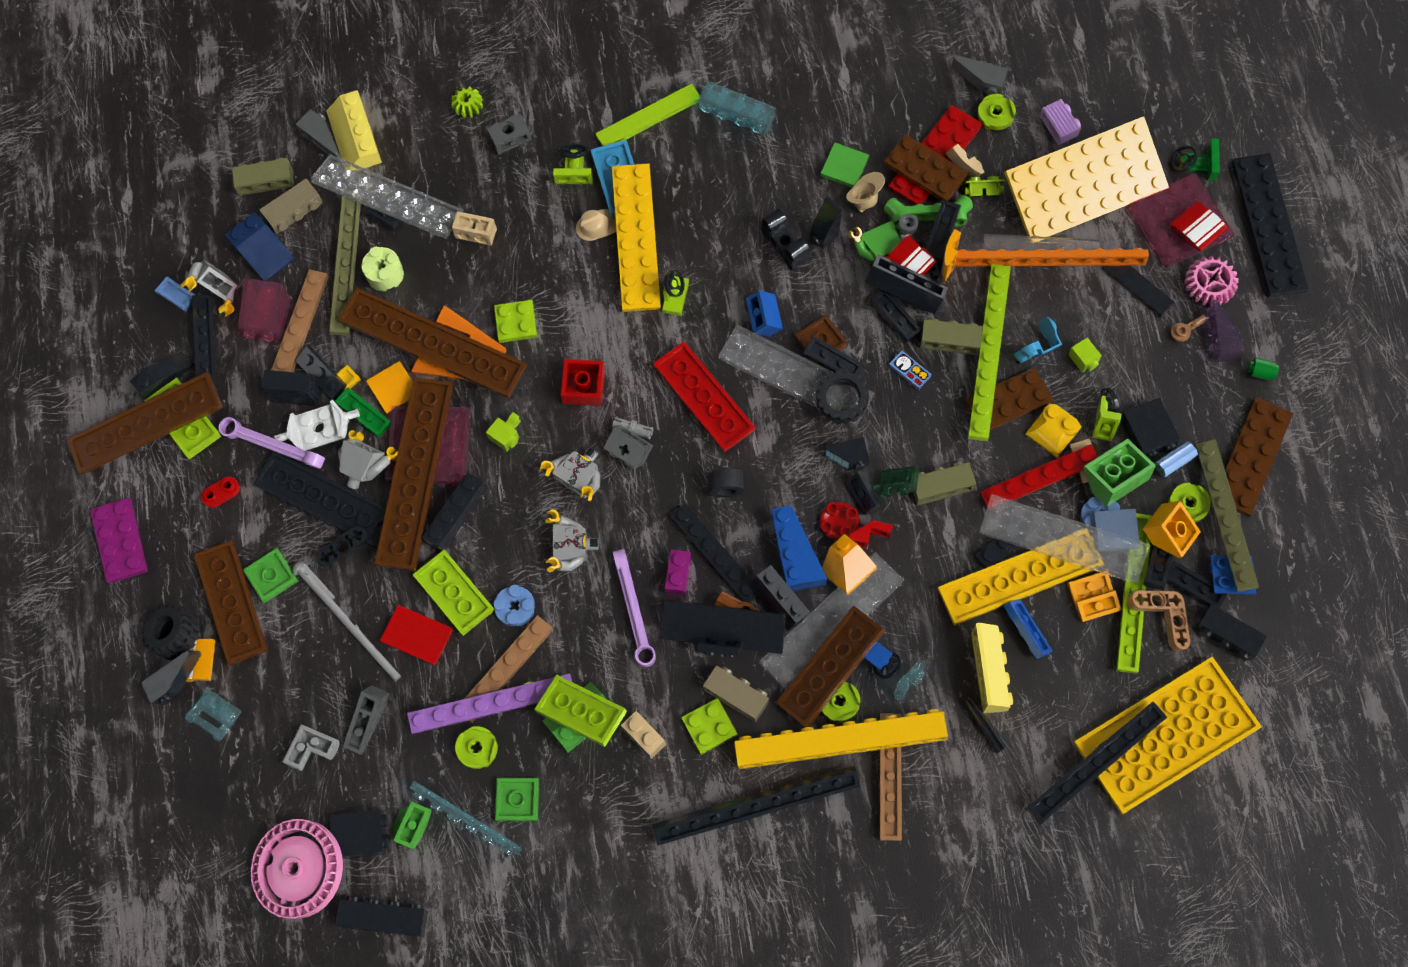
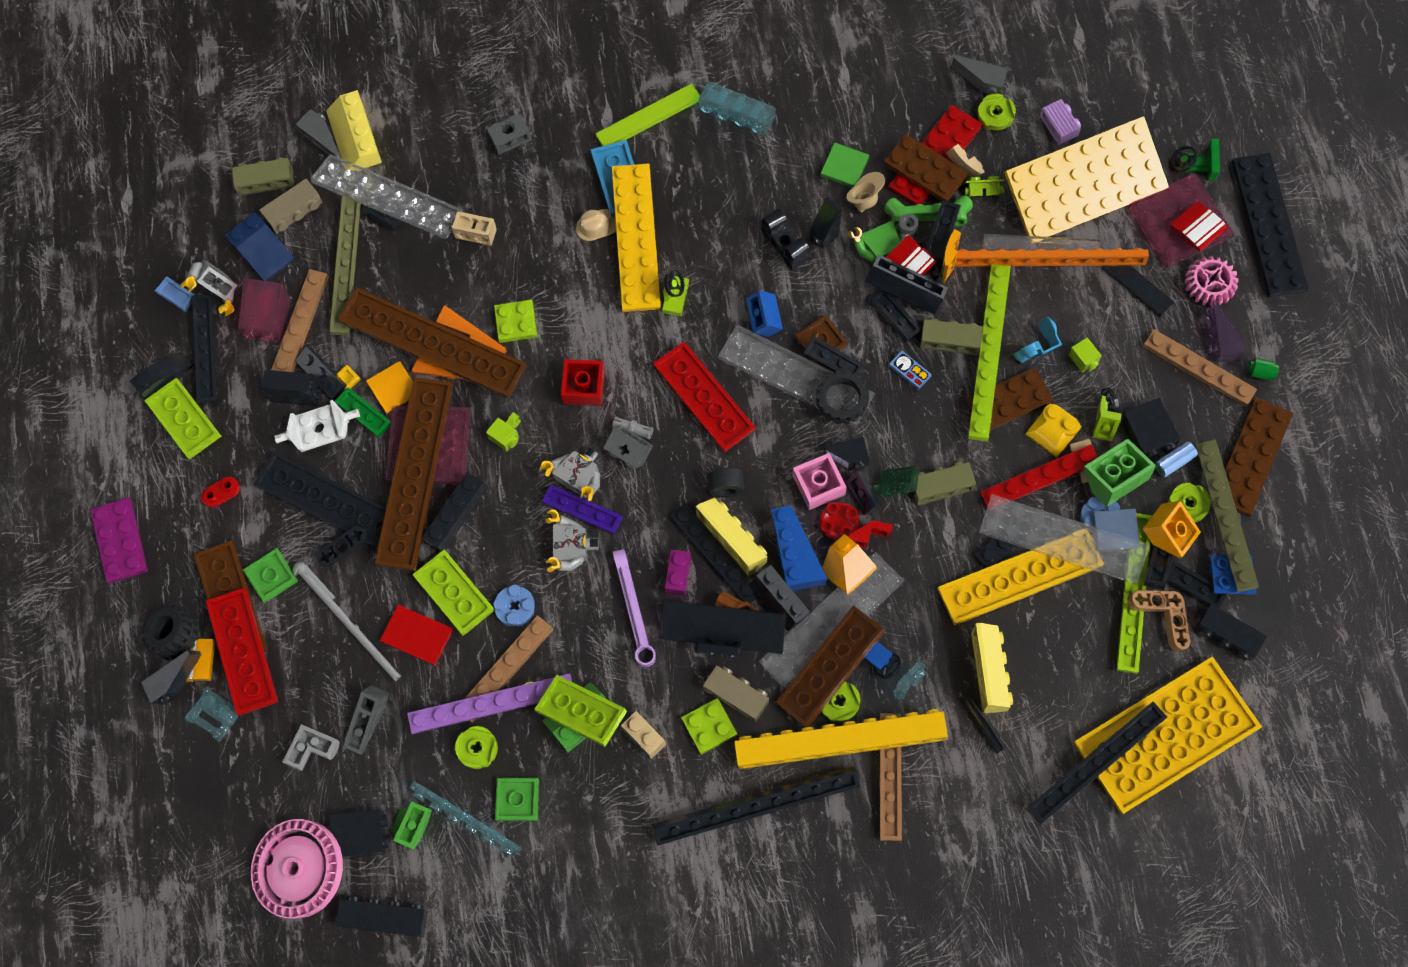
(144, 423): reddish brown plate -> none
(241, 651): none -> red plate
(270, 443): lavender piece -> none
(361, 460): light grey torso -> none
(382, 268): yellowish green brick -> none
(467, 102): lime gear -> none
(574, 166): lime piece -> none
(582, 509): none -> dark purple plate
(731, 535): none -> light yellow slope
(819, 481): none -> bright pink brick
(1028, 629): blue plate -> none
(1094, 596): light orange slope -> none
(1181, 332): medium nougat plate -> none
(1200, 368): none -> medium nougat plate

